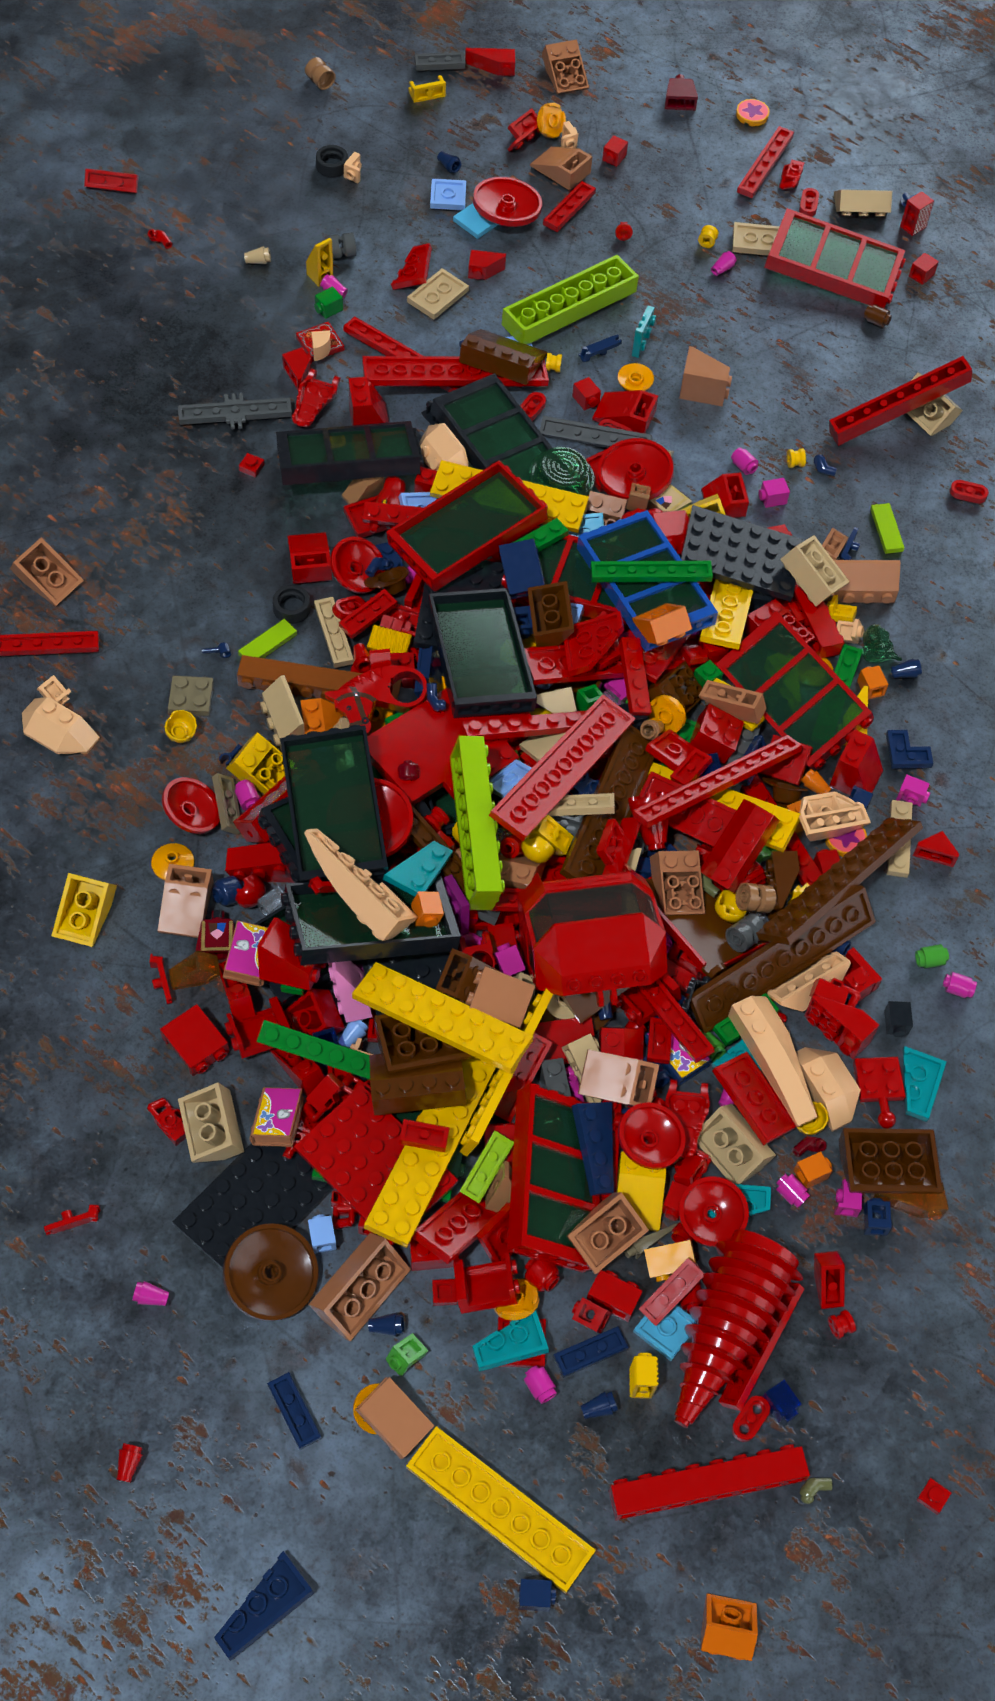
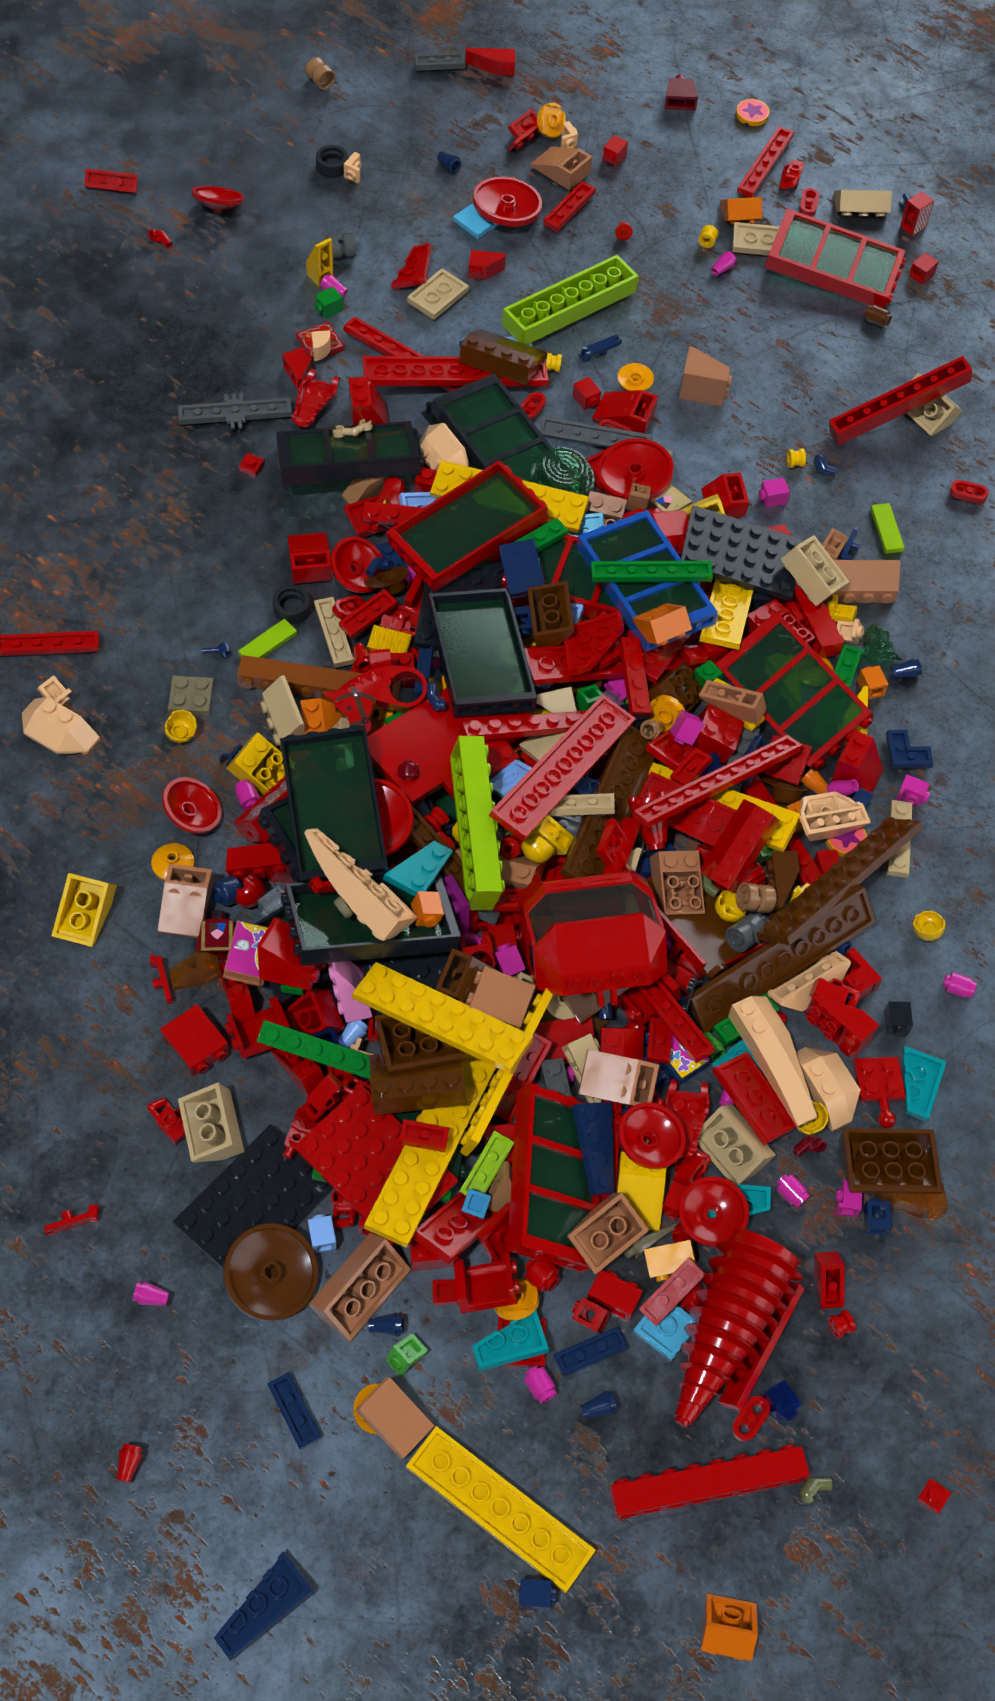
(46, 572): nougat slope -> none
(217, 197): none -> red dish
(226, 802): dark tan plate -> none
(258, 256): tan cone -> none
(277, 1117): piece -> none
(341, 431): none -> tan arm
(343, 908): none -> dark tan tile
(427, 91): yellow hinge -> none
(448, 194): light blue plate -> none
(476, 1203): none -> dark azure plate
(565, 66): nougat slope -> none
(574, 1087): dark pink arm -> none
(643, 331): teal wing -> none
(643, 1376): yellow brick -> none
(686, 728): none -> dark pink brick
(742, 209): none -> orange slope
(744, 461): dark pink brick -> none
(813, 1170): orange brick -> none
(843, 787): none -> dark pink cone
(928, 925): none -> yellow hair
(931, 956): bright green brick -> none
(937, 849): red slope -> none

